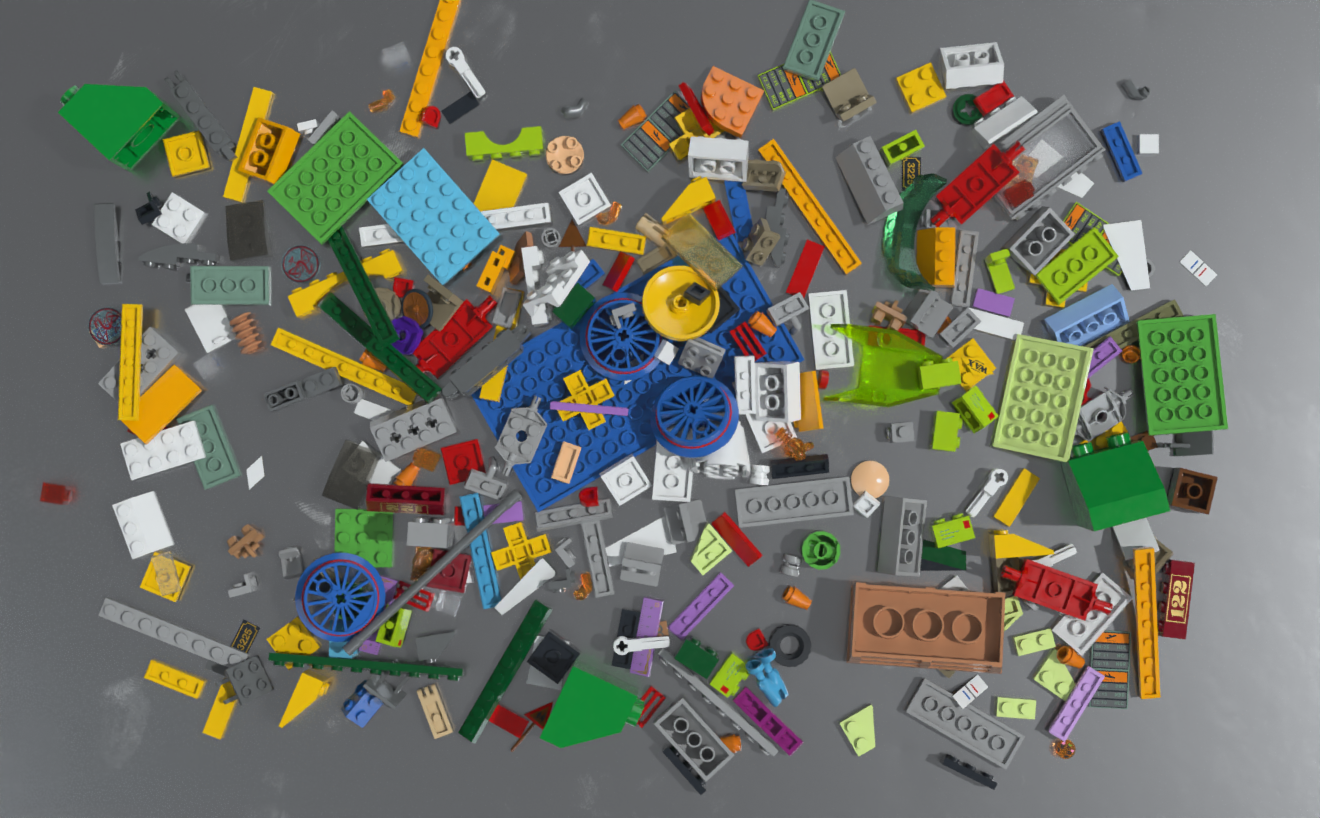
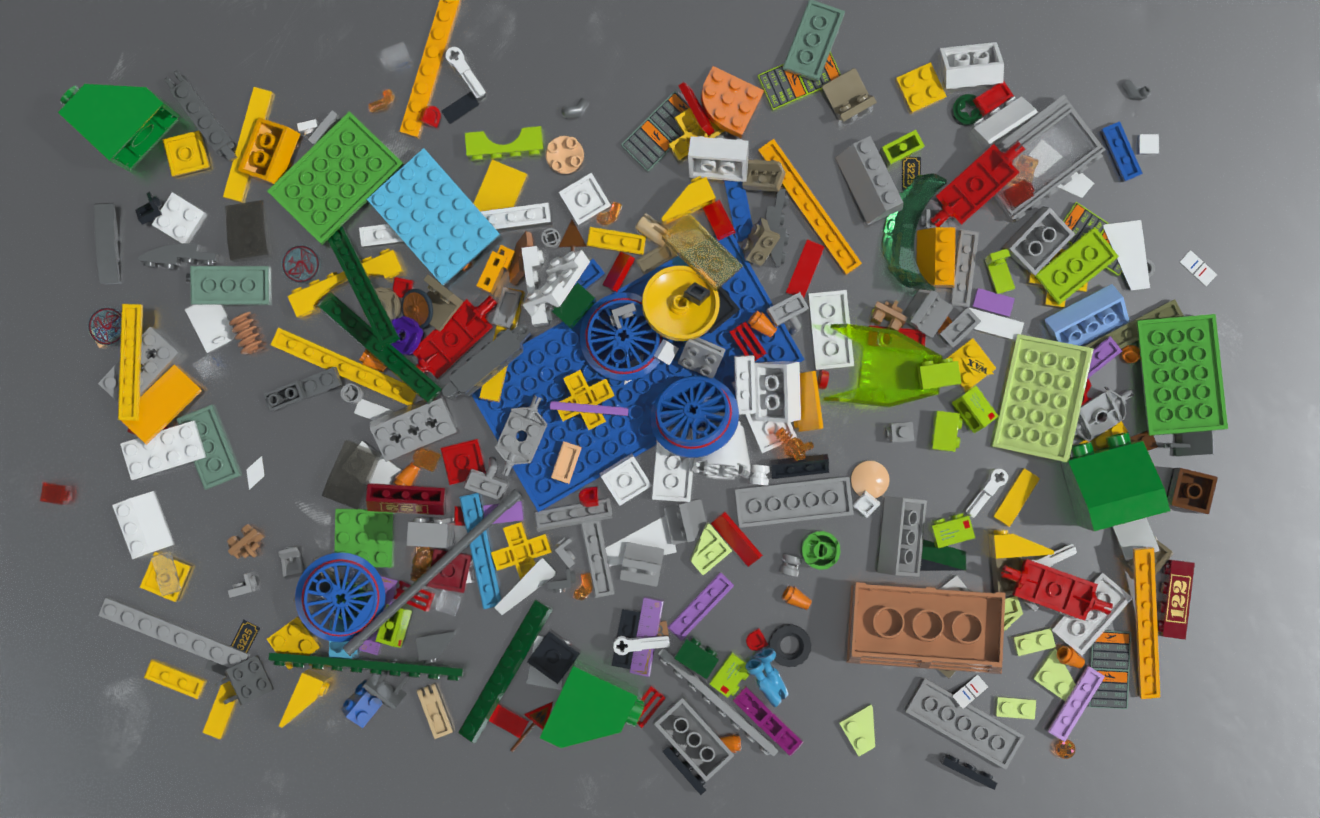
(632, 116): orange cone -> none

